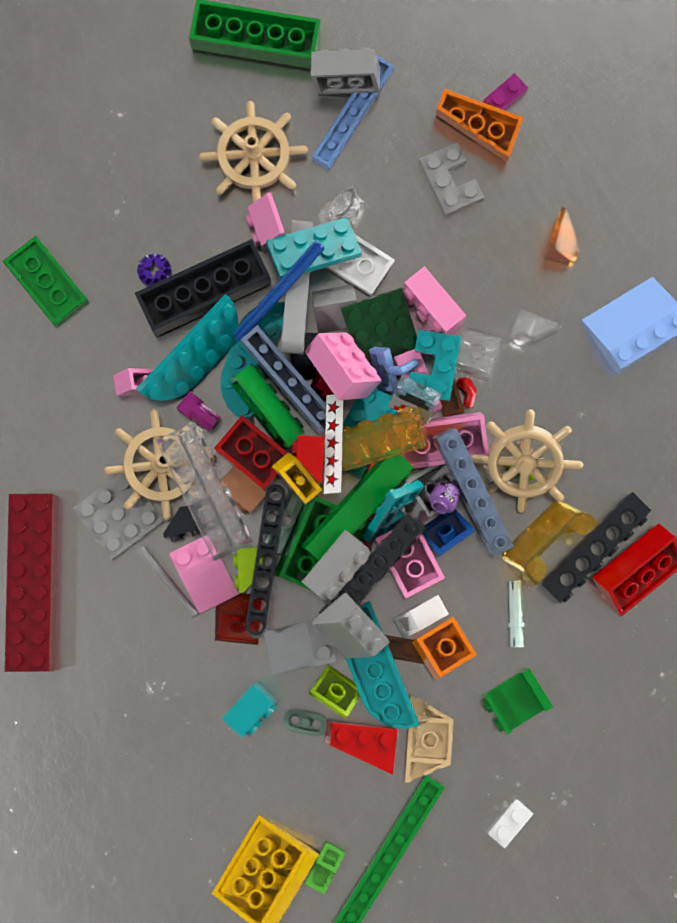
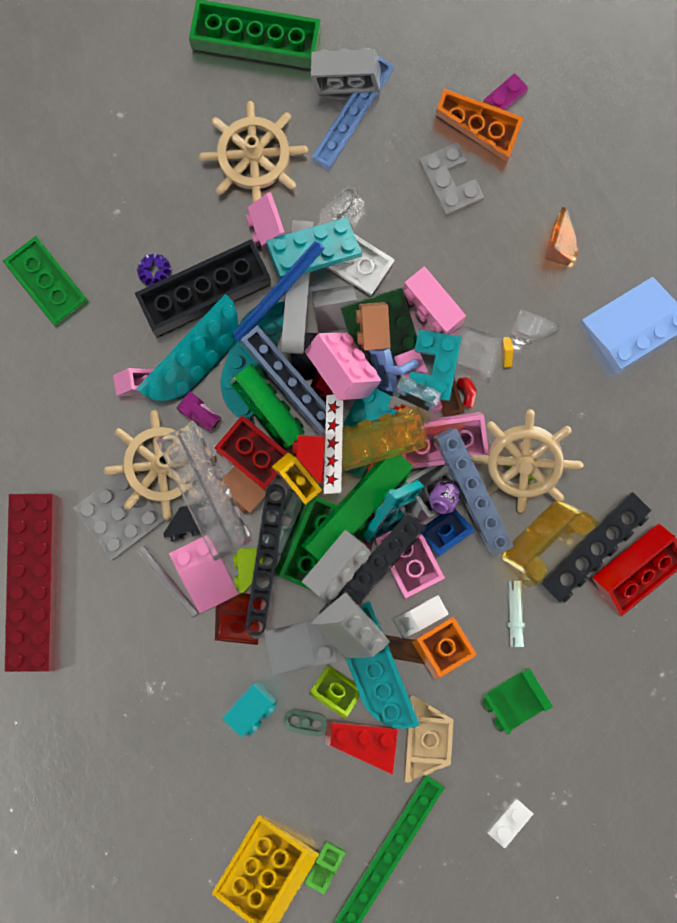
(373, 326): none -> nougat brick
(507, 351): none -> yellow tile

